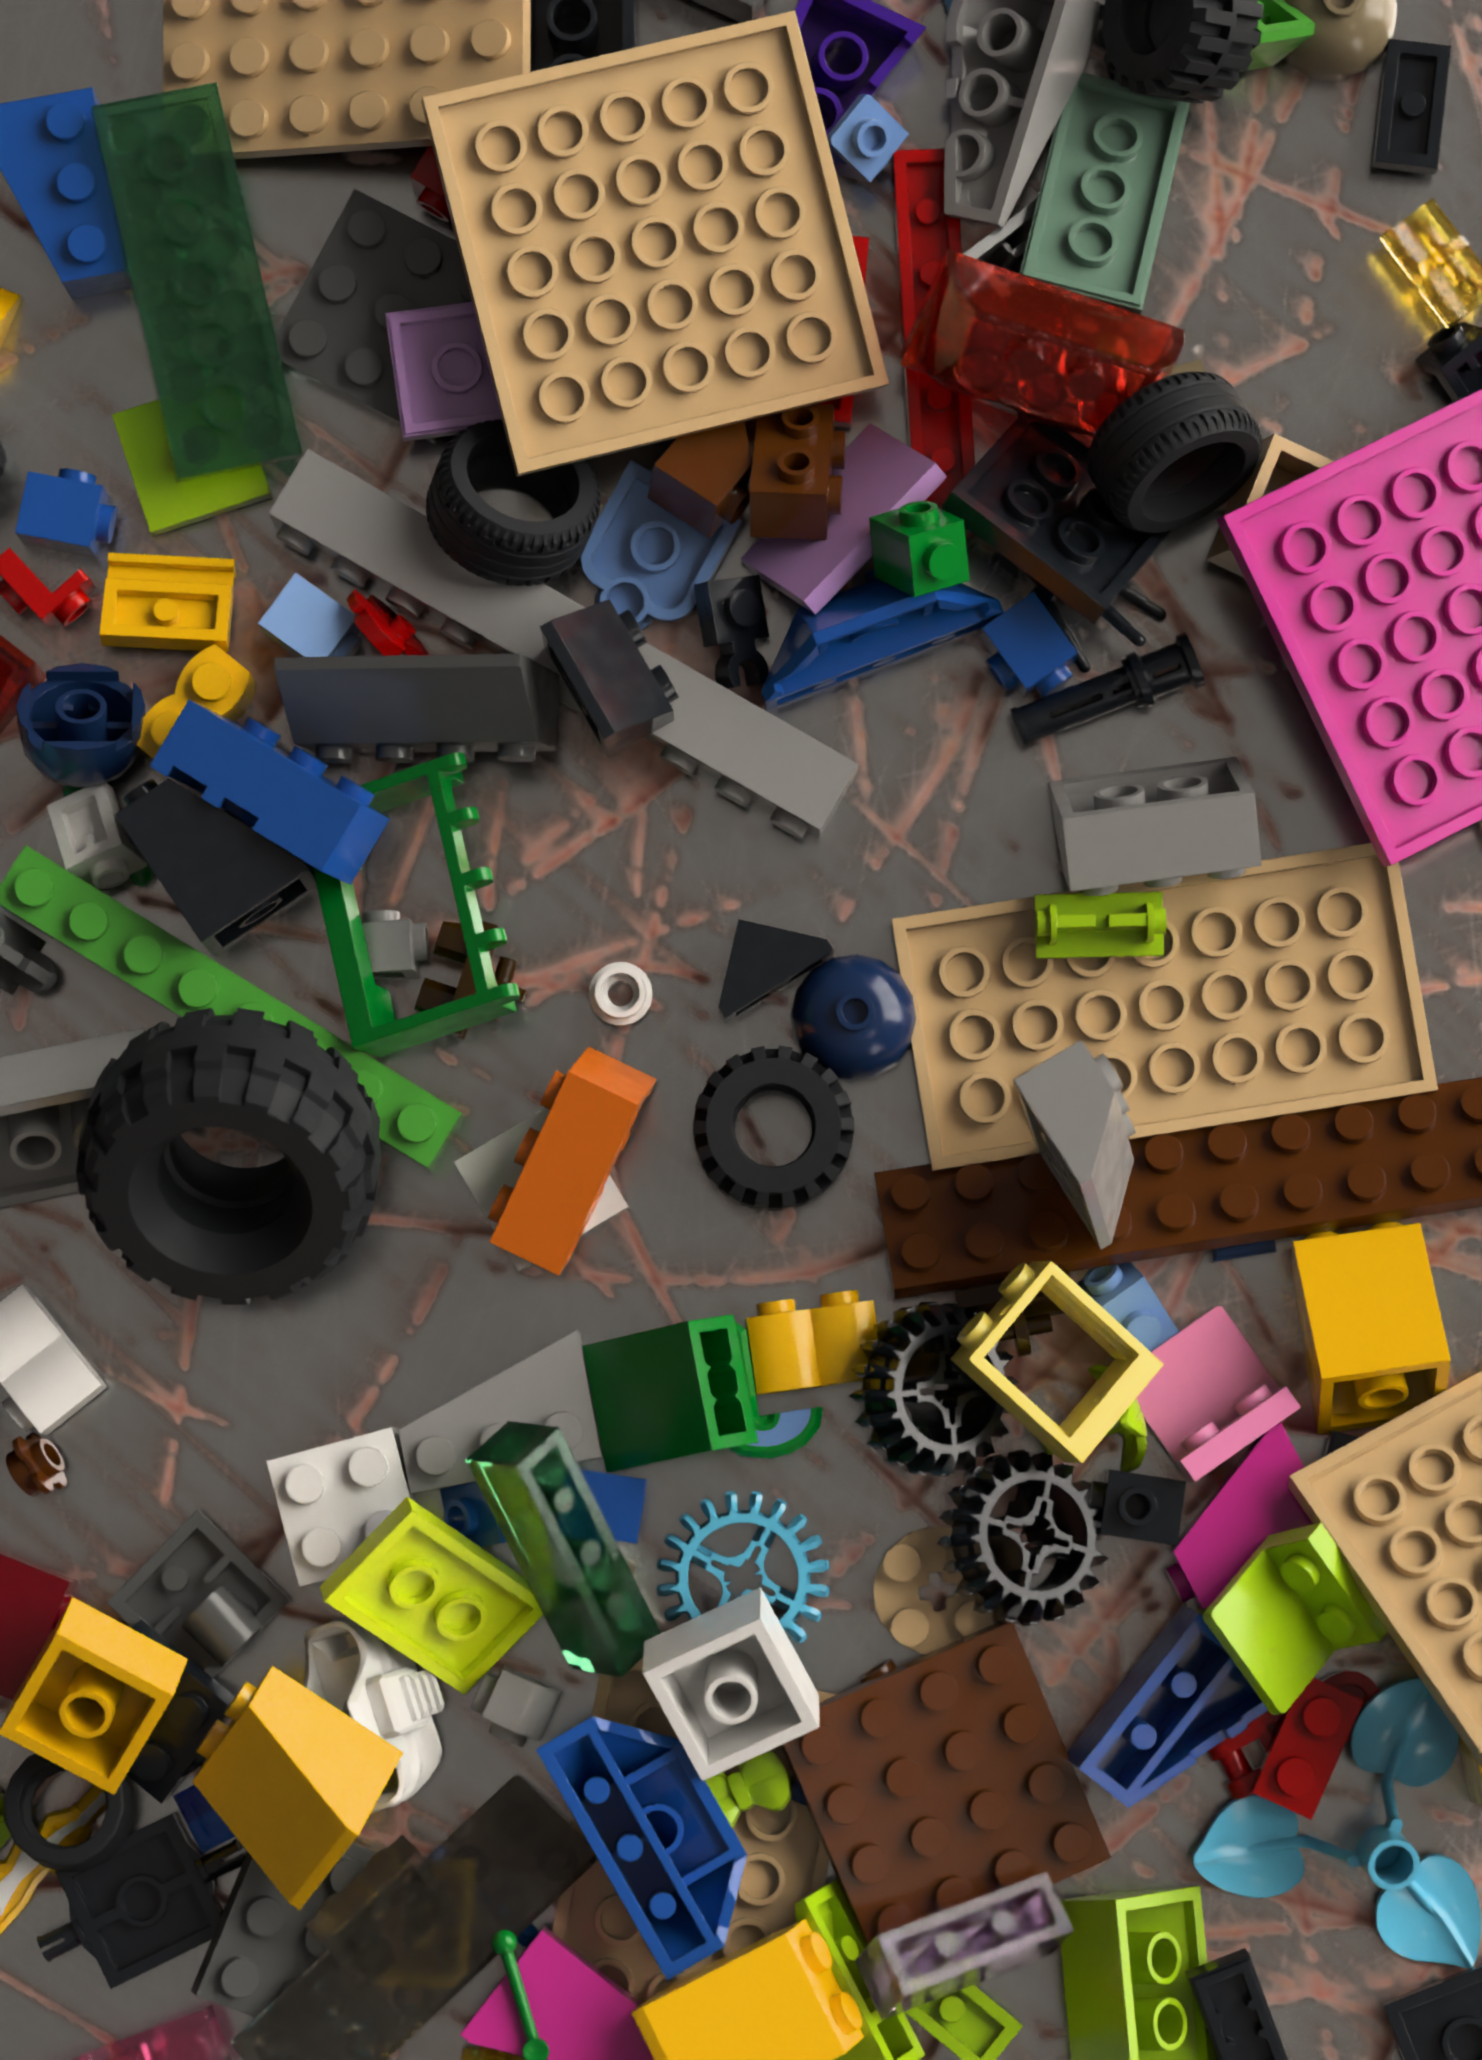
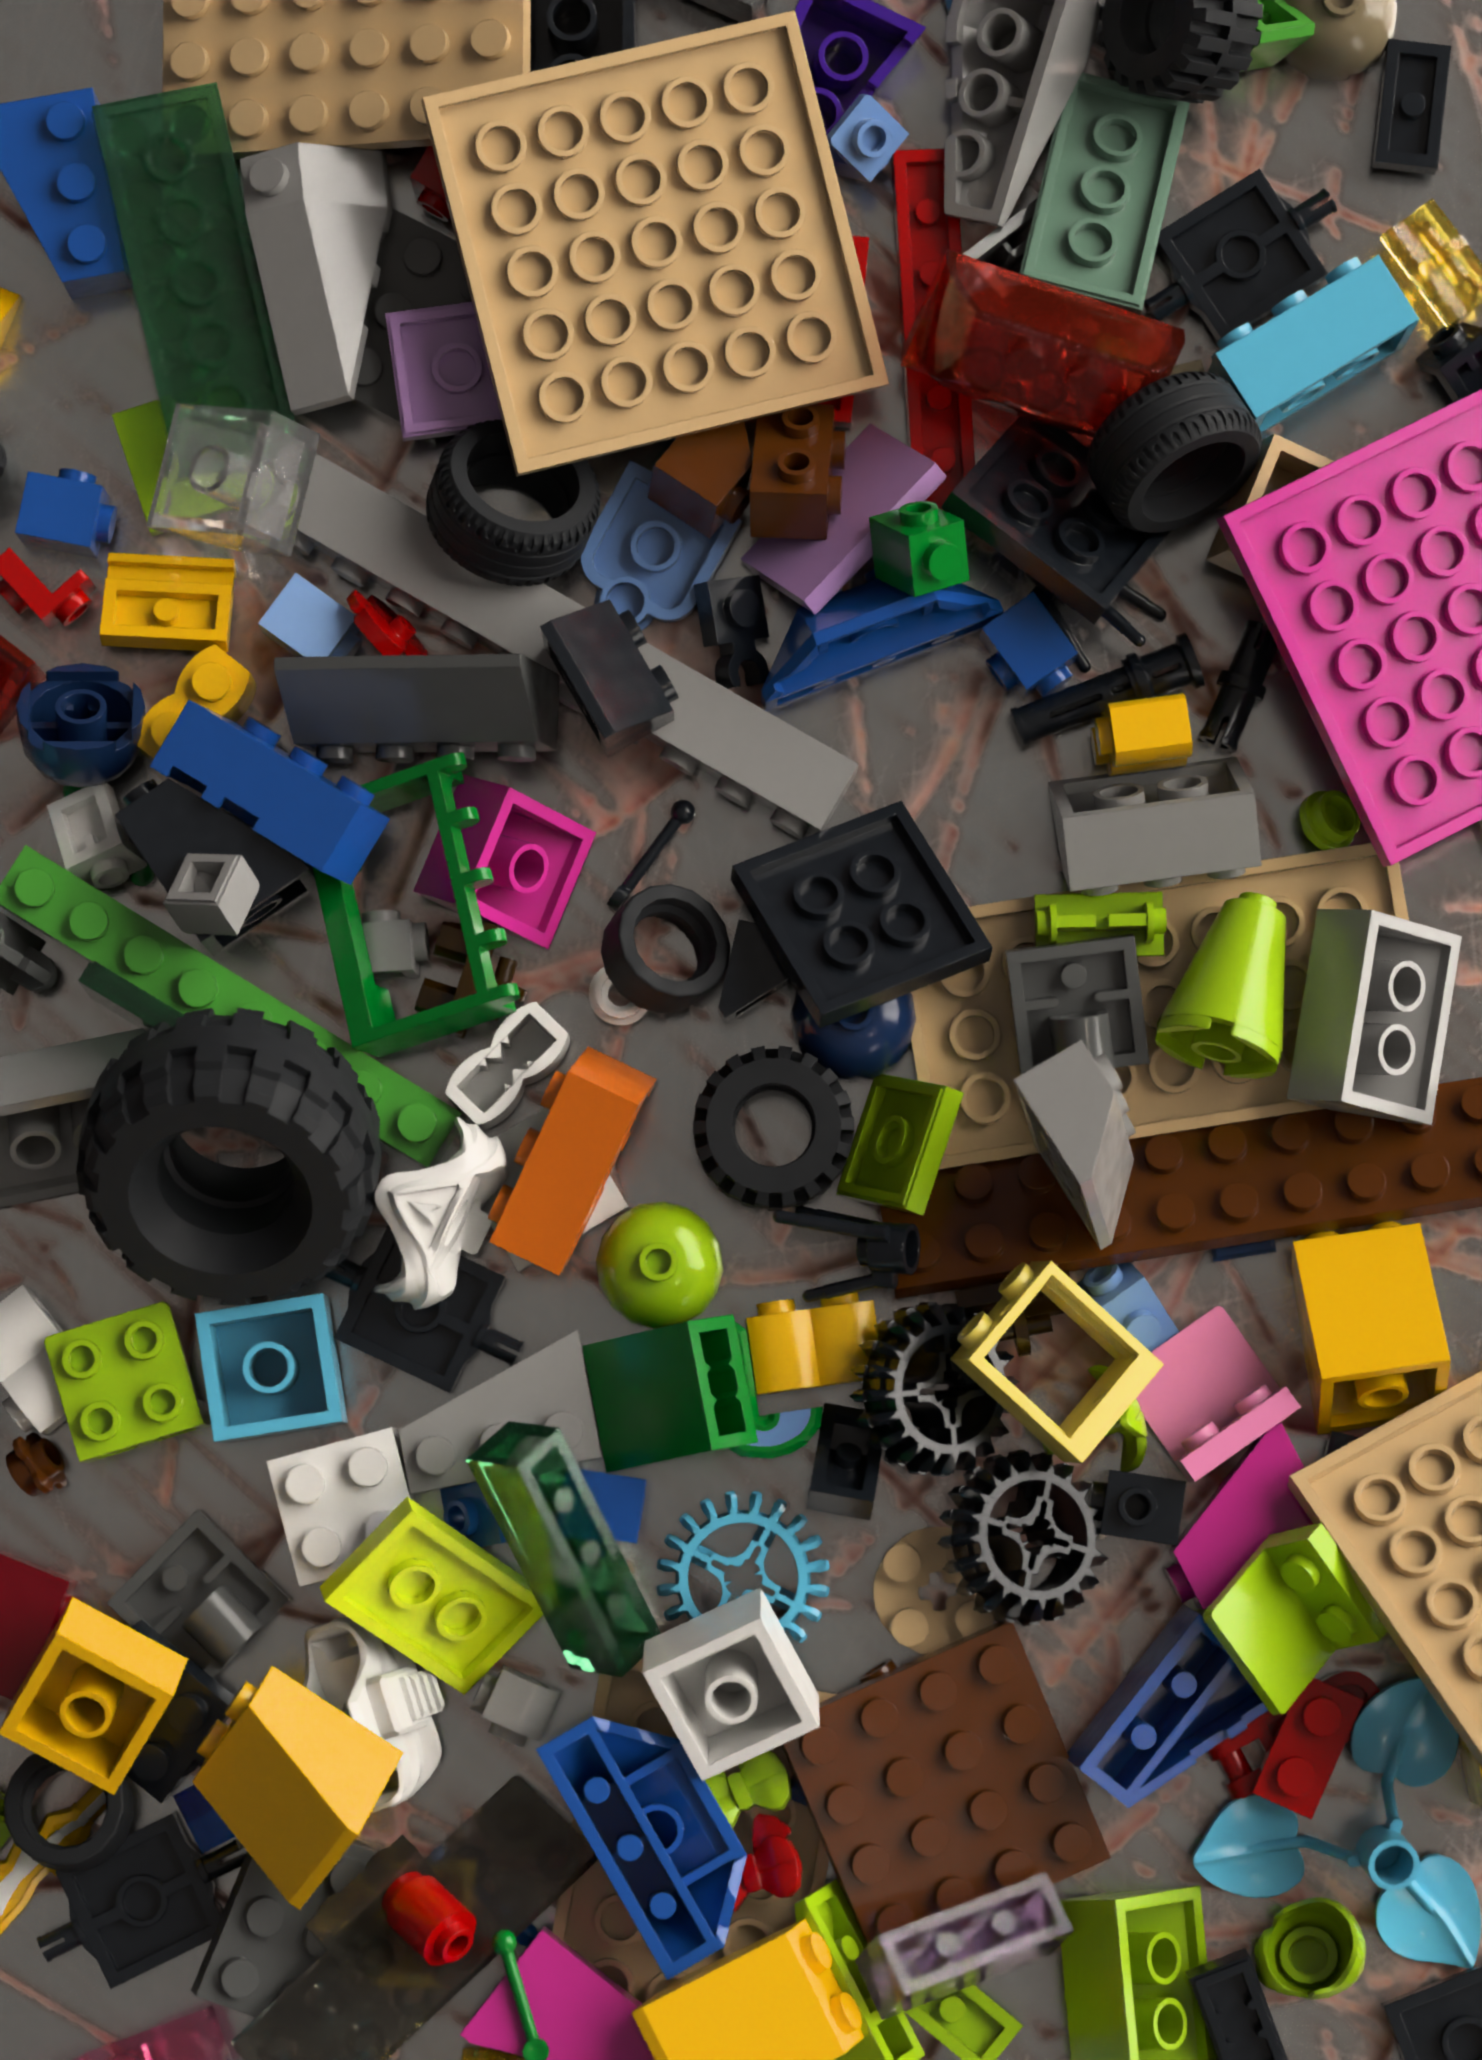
(125, 1382): none -> lime bracket
(126, 998): none -> clear green tile
(212, 894): none -> light grey slope
(234, 478): none -> clear slope
(271, 1368): none -> medium azure brick
(316, 246): none -> light grey wedge
(426, 1341): none -> black plate
(429, 1918): none -> red brick
(439, 1215): none -> white piece
(521, 1053): none -> white brick
(531, 857): none -> dark pink slope
(659, 1264): none -> lime cylinder
(682, 813): none -> black hinge
(691, 915): none -> black tyre
(774, 1863): none -> red piece
(844, 1465): none -> black slope
(860, 914): none -> black plate
(881, 1246): none -> black plant
(900, 1143): none -> lime plate
(1077, 994): none -> dark grey plate
(1143, 735): none -> yellow brick
(1232, 993): none -> lime cone
(1240, 255): none -> black plate
(1240, 687): none -> black pin
(1311, 1950): none -> lime hair
(1316, 341): none -> medium azure brick
(1329, 819): none -> lime plate
(1374, 1015): none -> light grey slope

